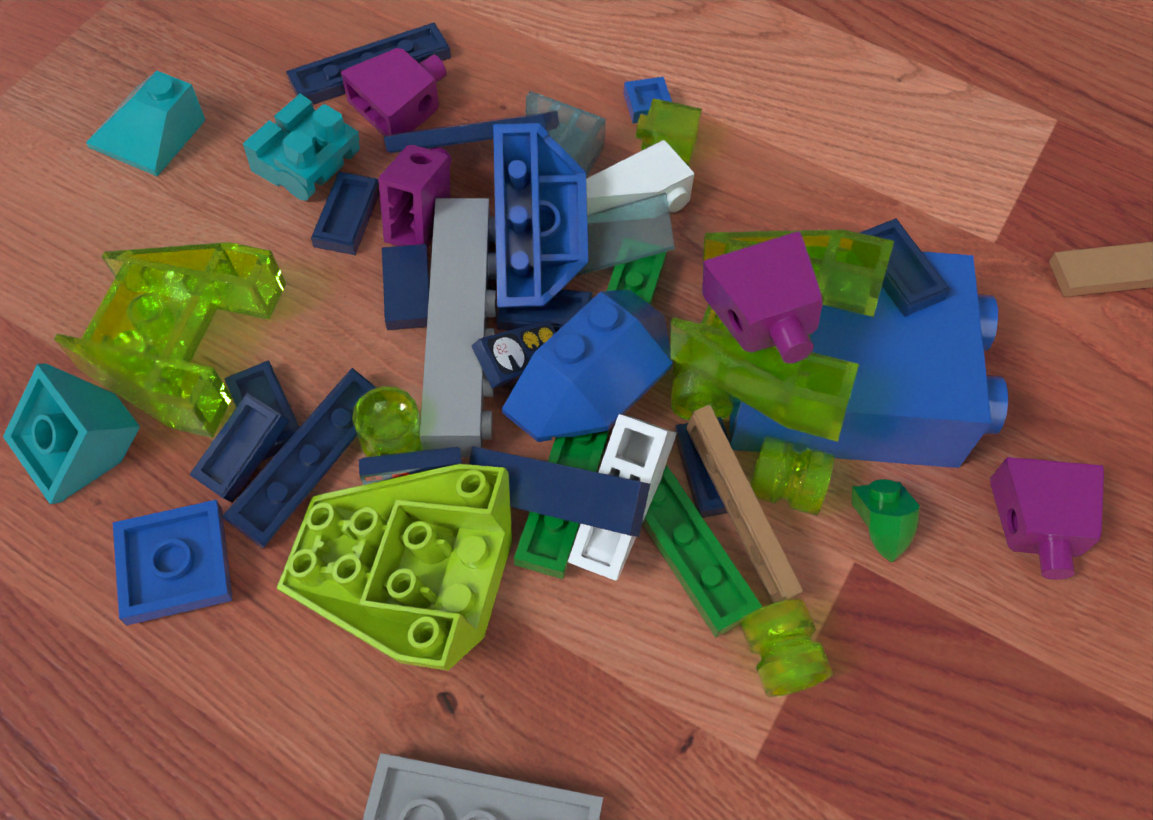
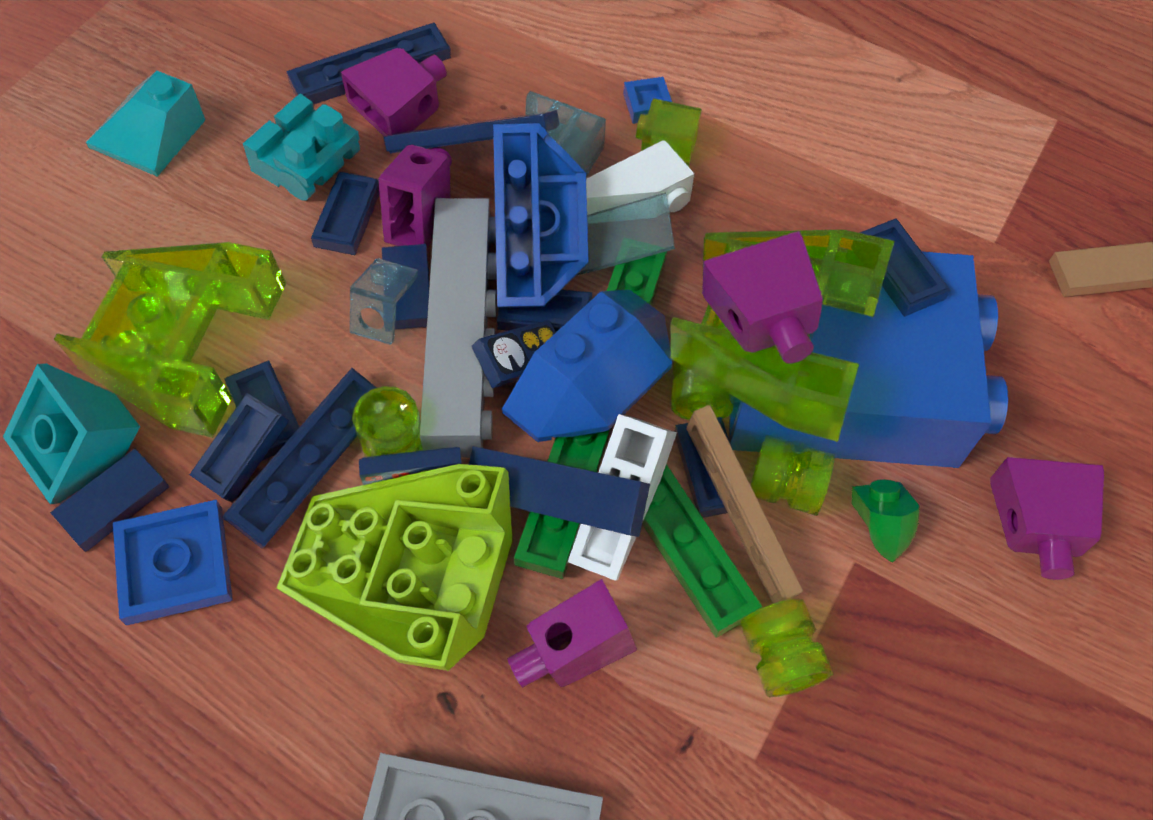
(108, 499): none -> dark blue tile
(380, 290): none -> clear light blue bracket
(595, 633): none -> magenta torso

